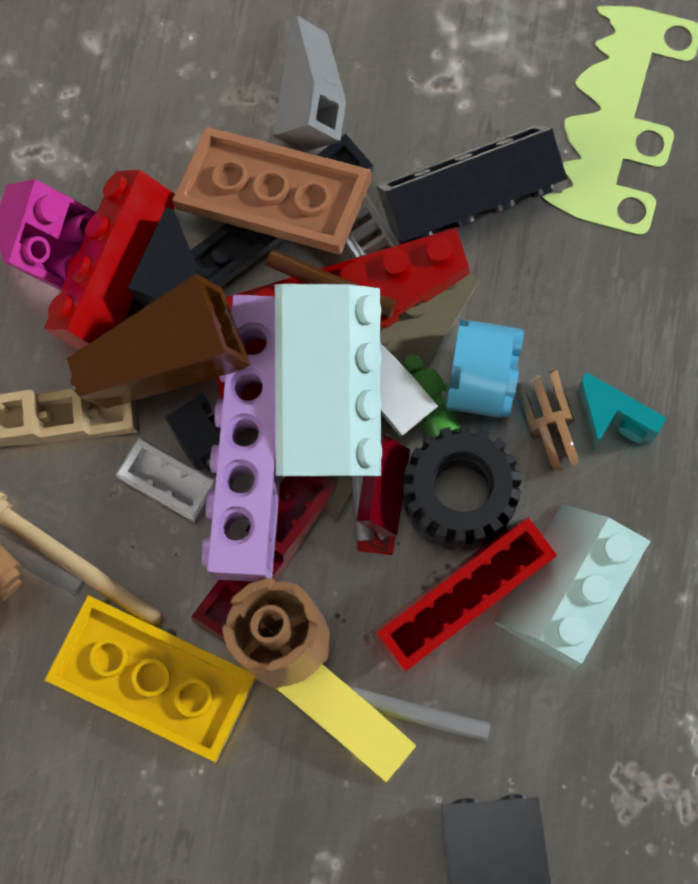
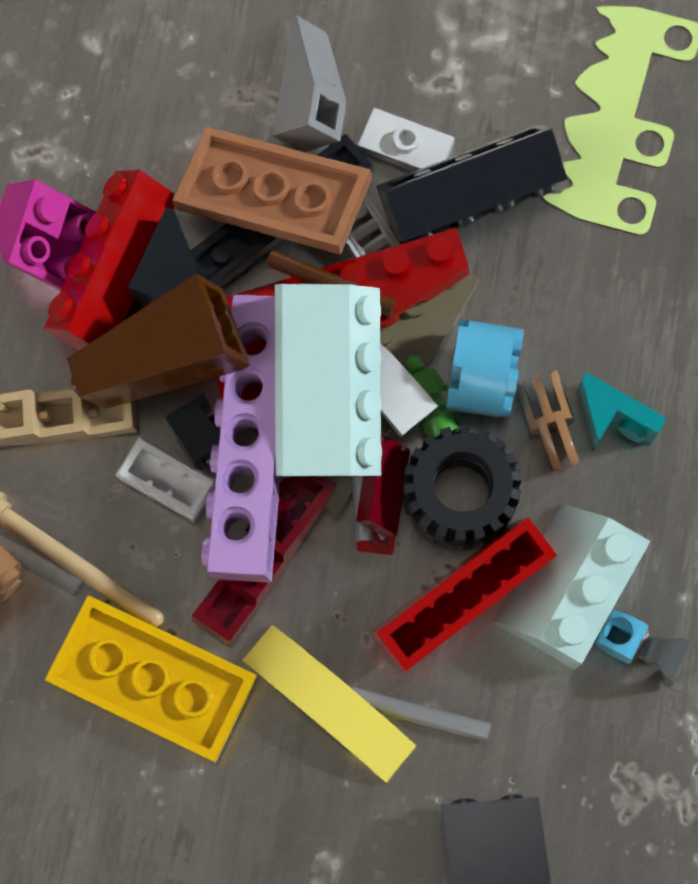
(290, 654): medium nougat brick -> none
(403, 141): none -> white plate
(628, 638): none -> leg

